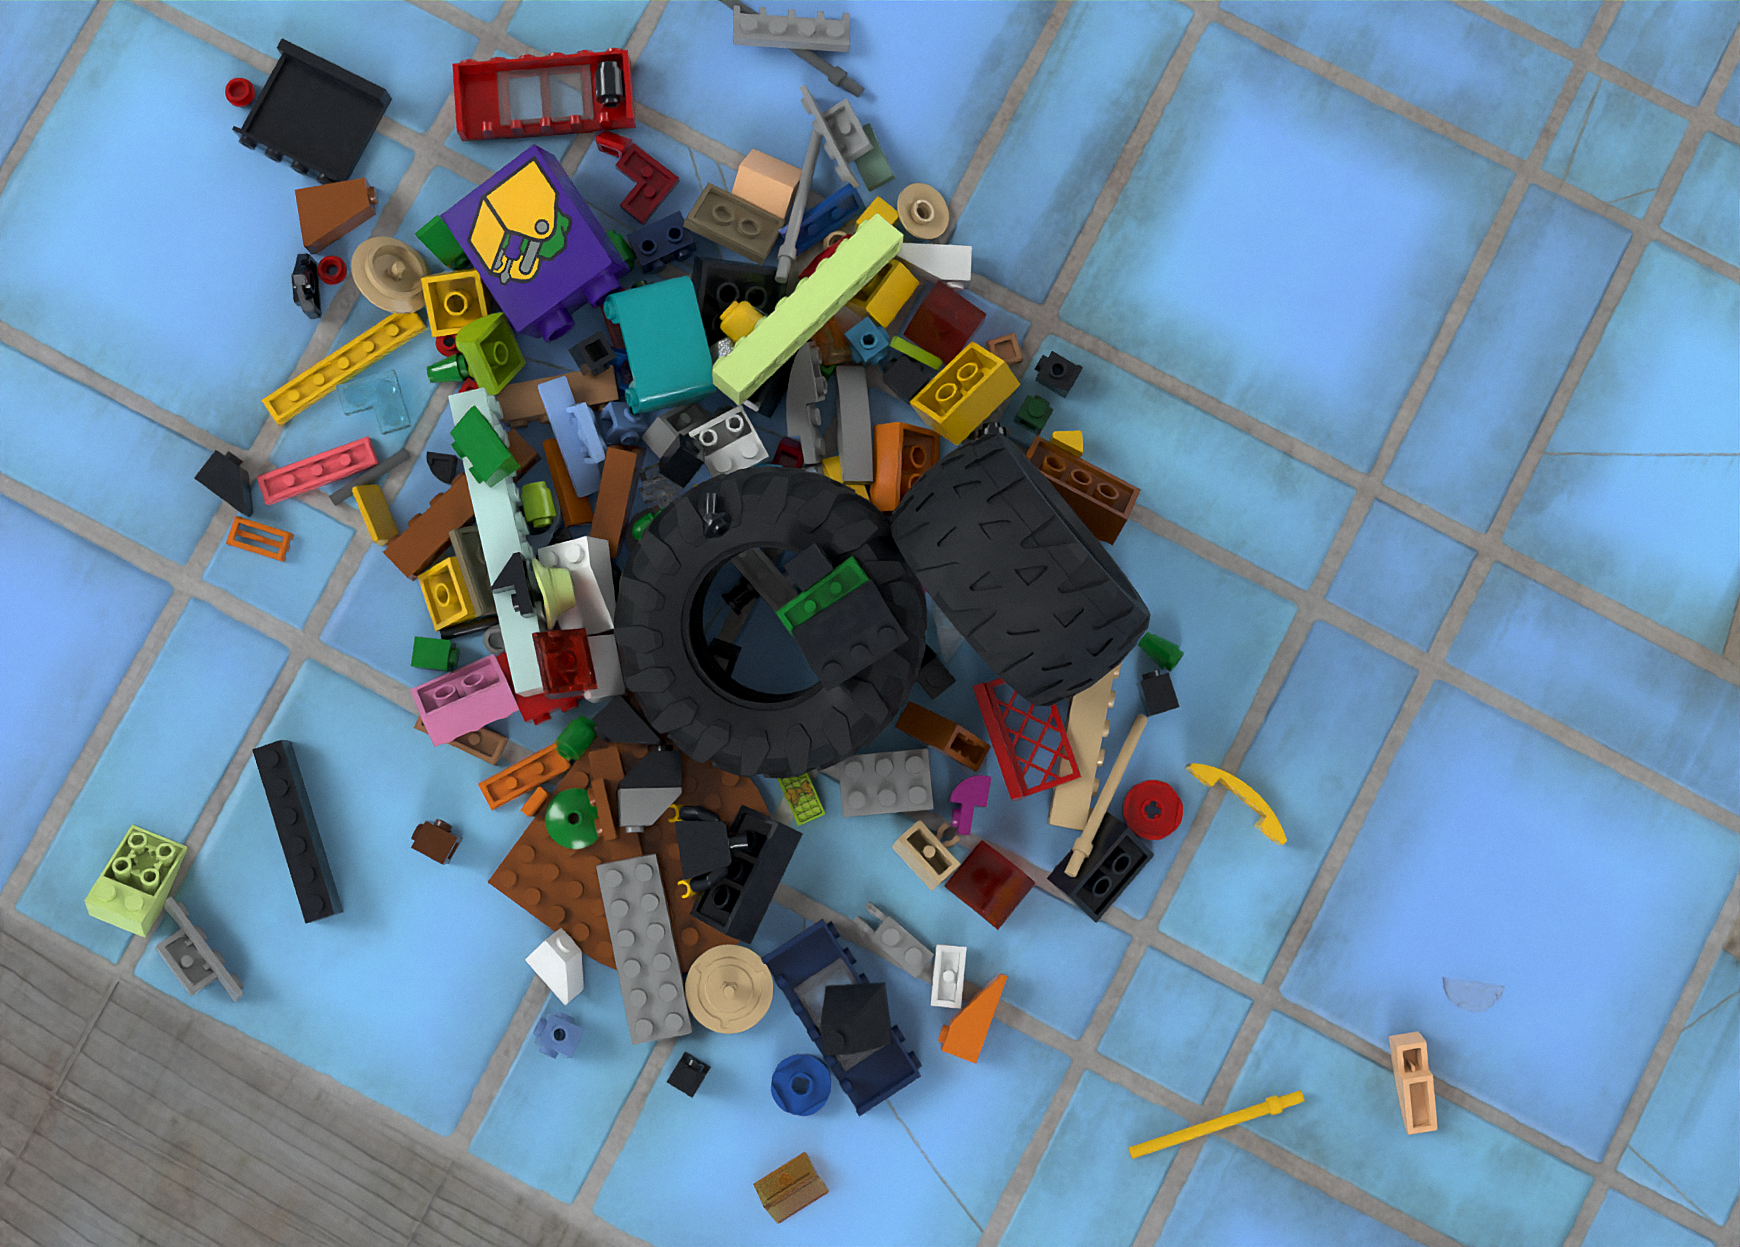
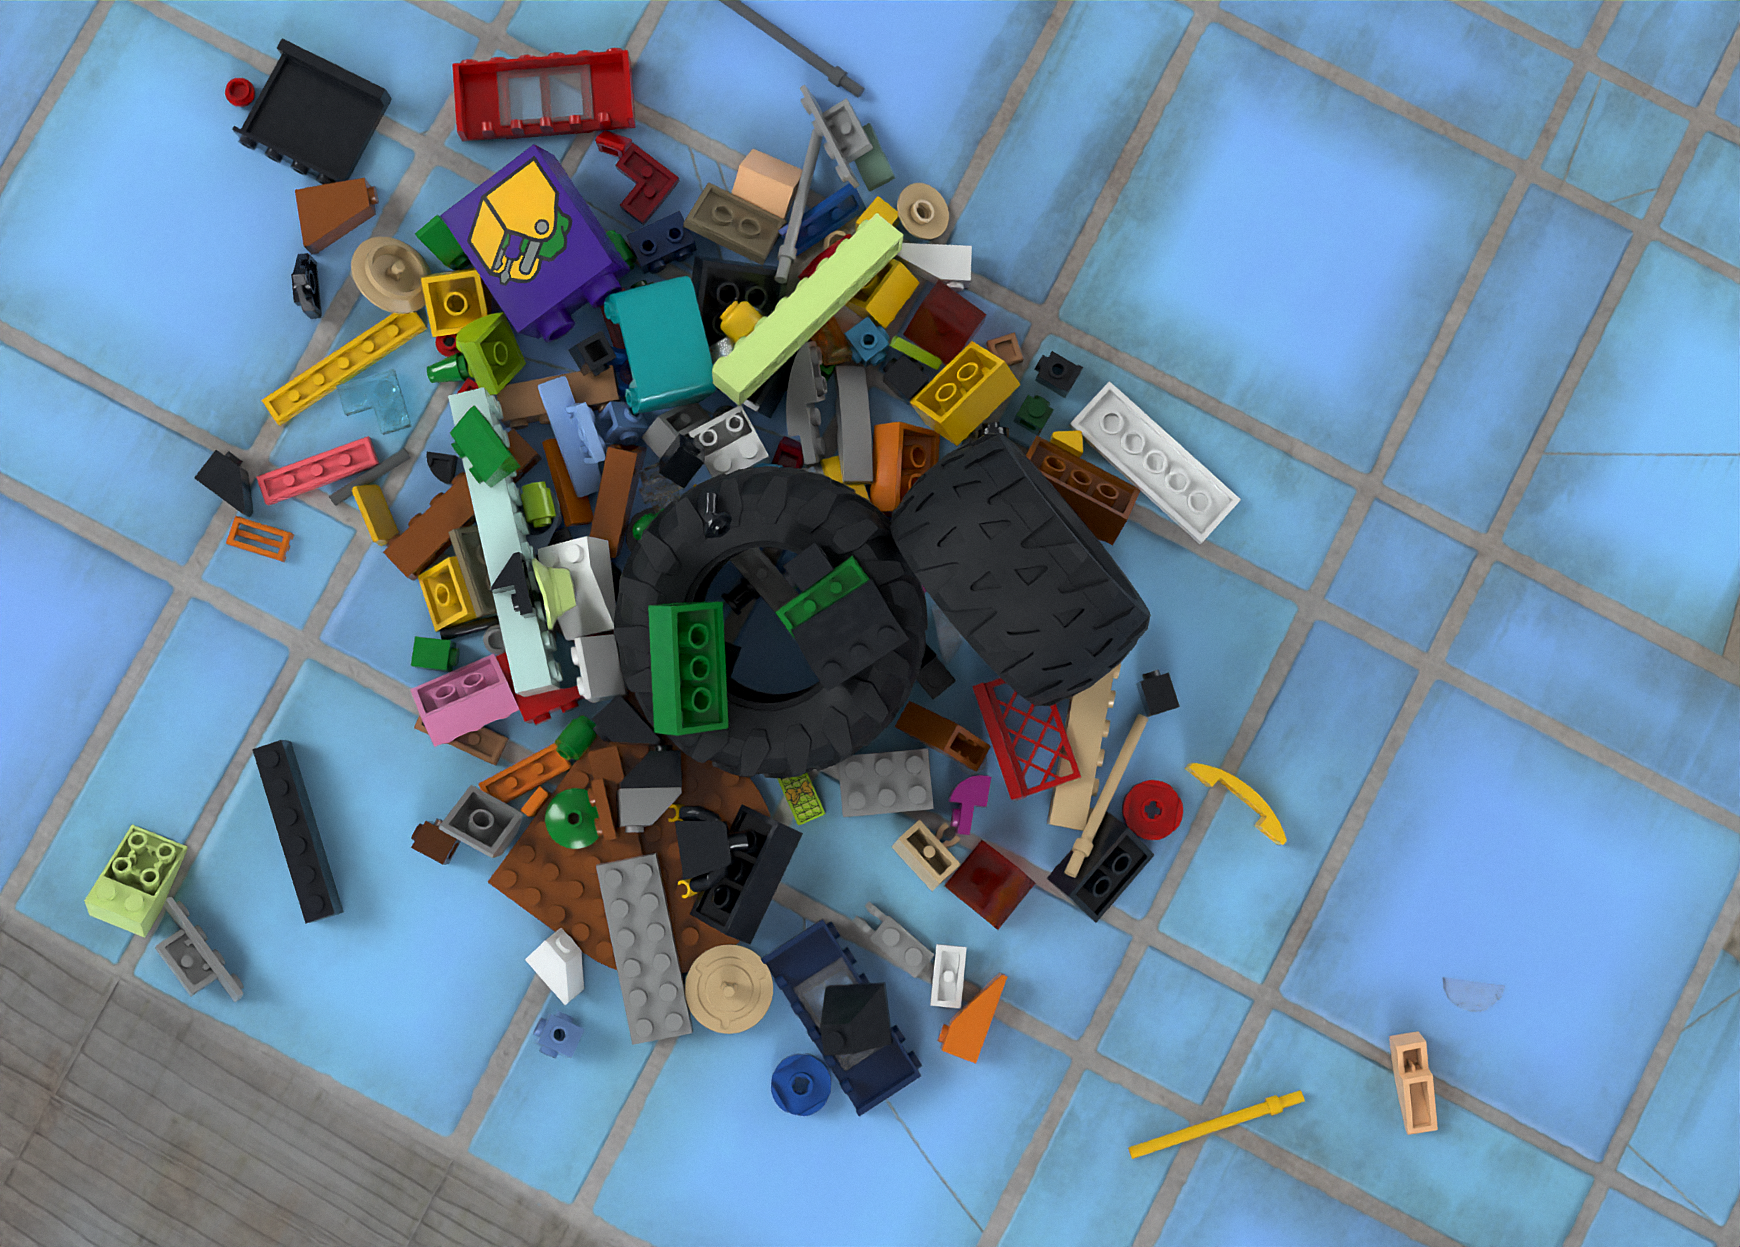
(329, 262): red plate -> none
(483, 822): none -> light grey slope
(564, 662): clear red slope -> none
(609, 84): black brick -> none
(688, 667): none -> green slope
(688, 1074): black brick -> none
(790, 1188): clear orange panel -> none
(791, 31): light grey hinge -> none
(1155, 462): none -> white plate
(1161, 651): green cone -> none

